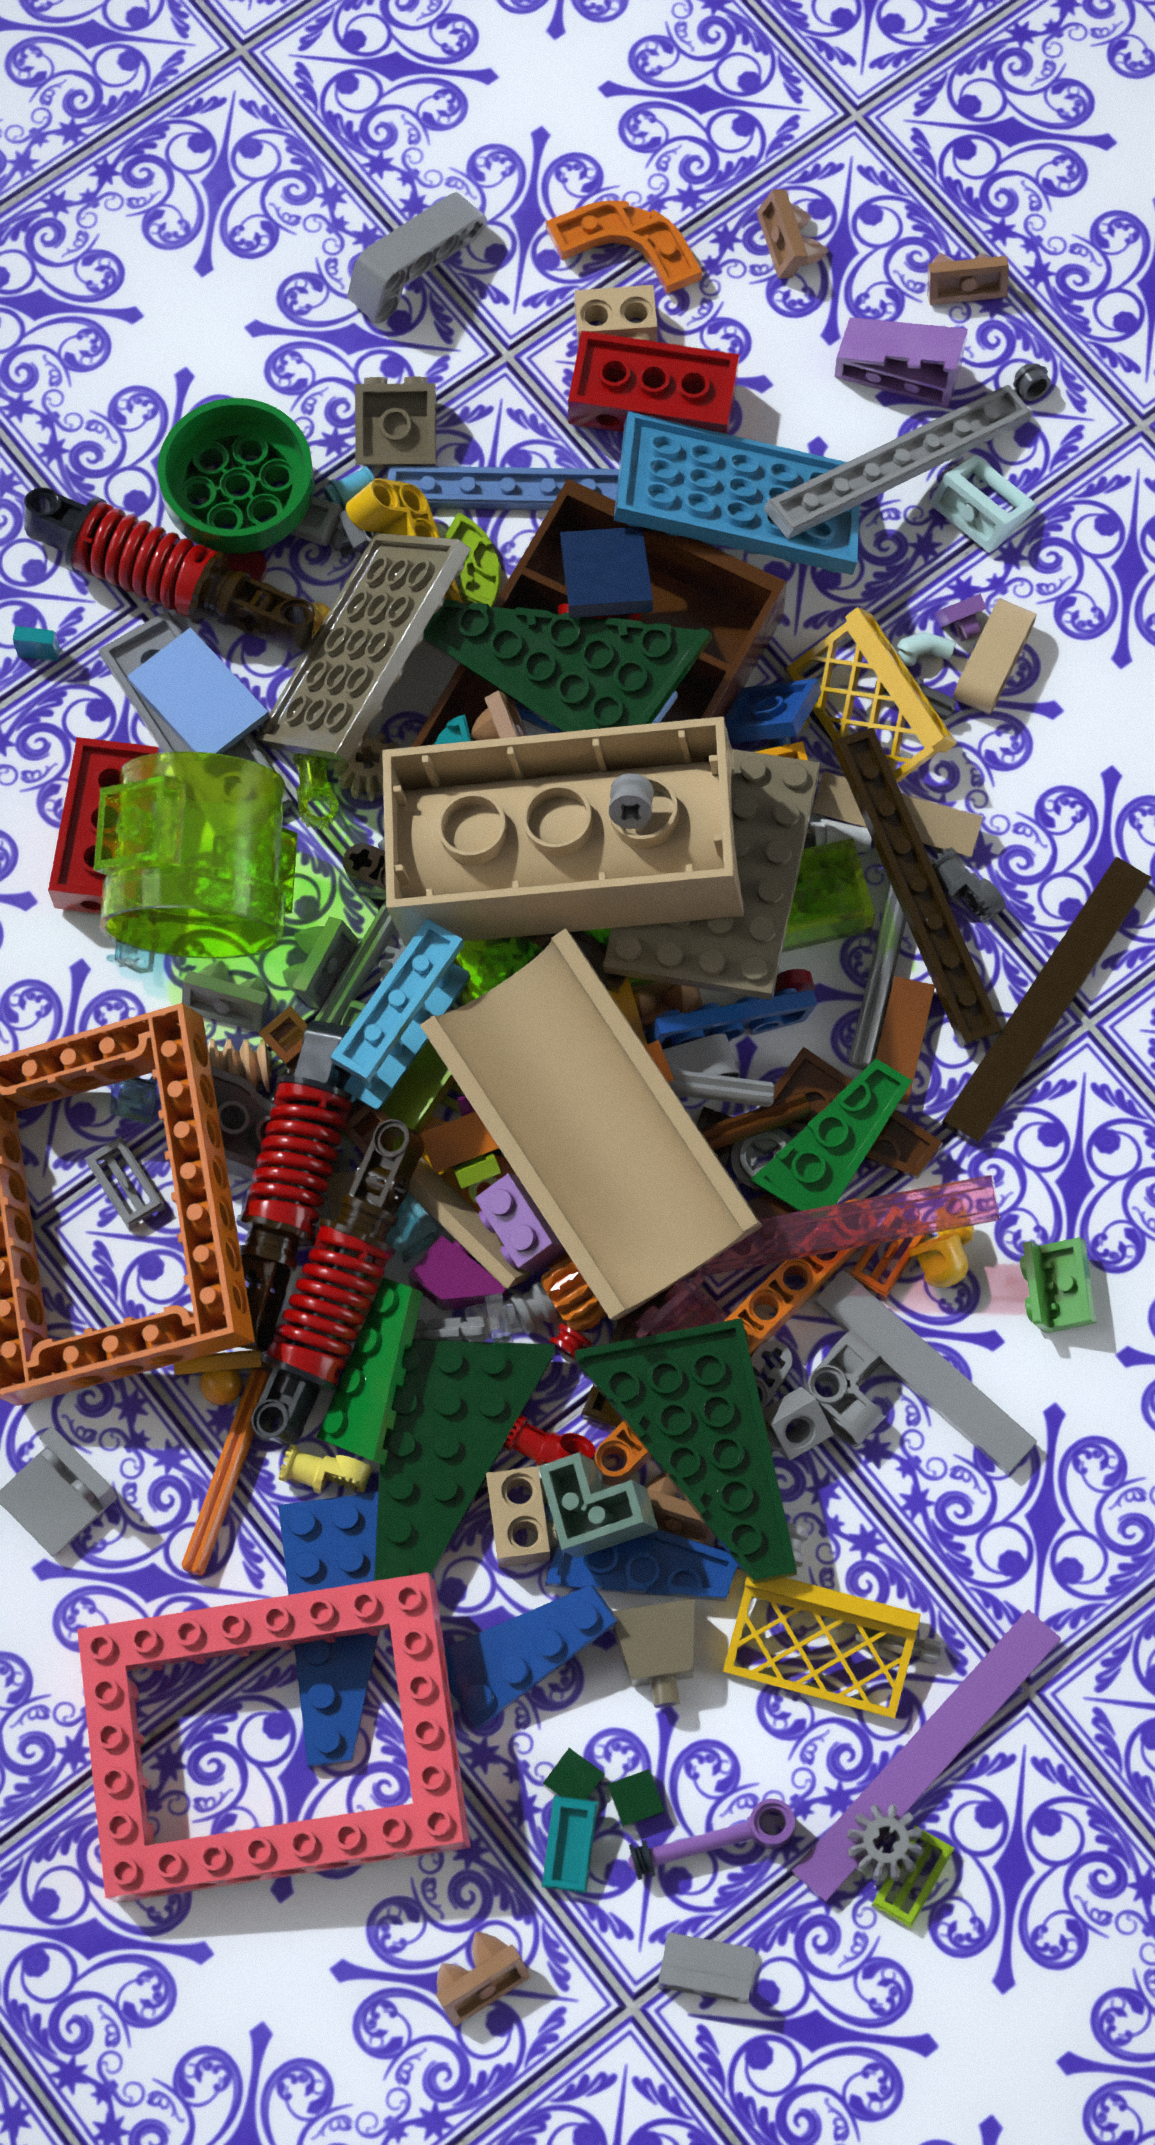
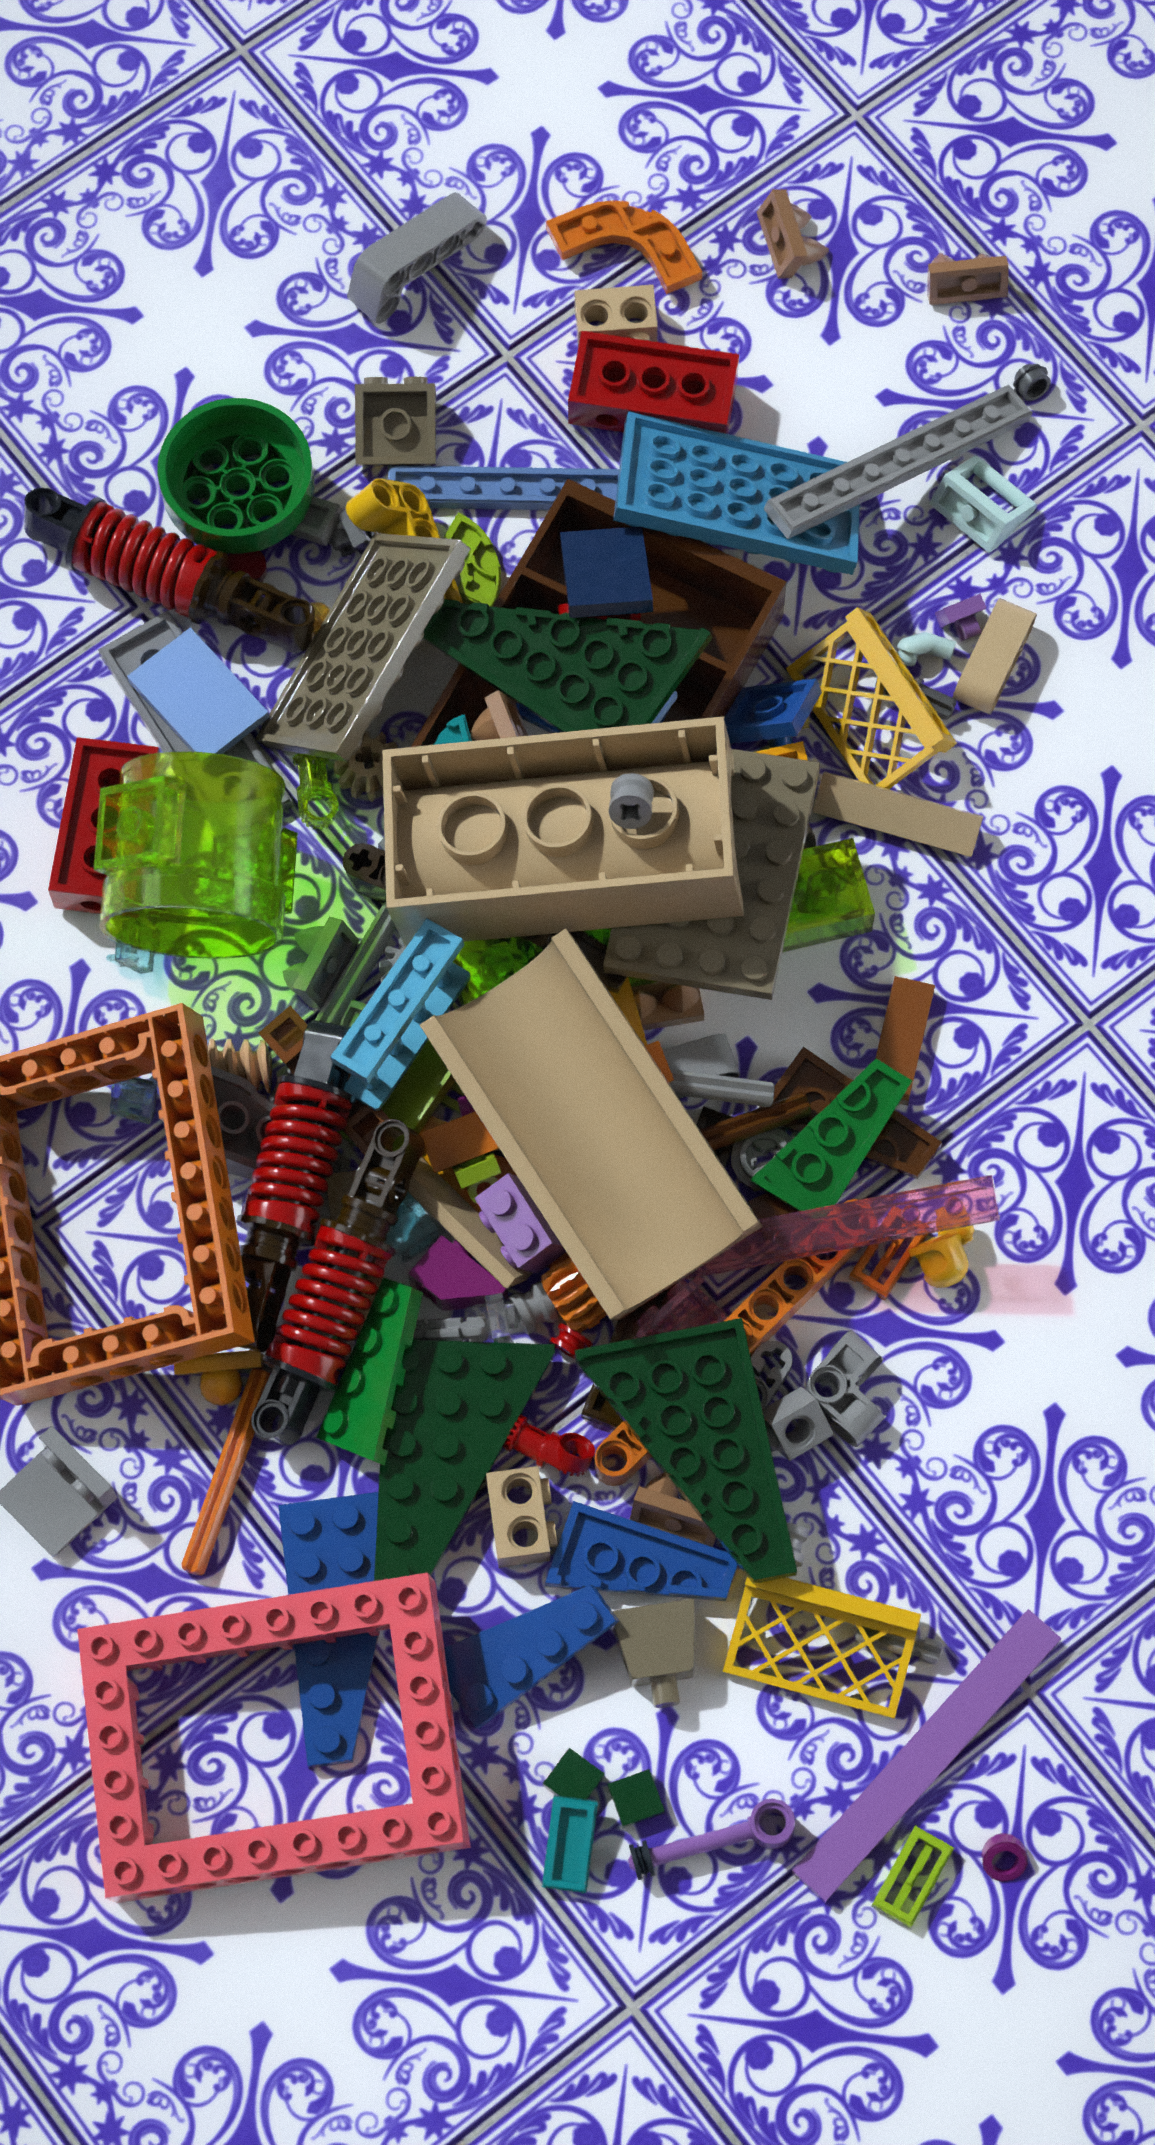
(36, 643): teal tile -> none
(142, 1212): light grey tile -> none
(224, 1001): light grey tile -> none
(316, 1471): light yellow connector -> none
(346, 488): medium azure pin -> none
(496, 1973): medium nougat tile -> none
(587, 1515): sand green brick -> none
(707, 1968): light grey panel -> none
(758, 1014): blue wing -> none
(794, 978): dark red tile -> none
(831, 831): white cone -> none
(870, 1835): light grey gear -> none
(878, 984): light grey axle -> none
(902, 358): medium lavender wedge -> none
(916, 887): dark brown plate -> none
(927, 1372): light grey tile -> none
(959, 883): dark grey connector -> none
(1000, 1843): none -> magenta piece
(1046, 1001): dark brown tile -> none
(1058, 1285): bright green bracket -> none

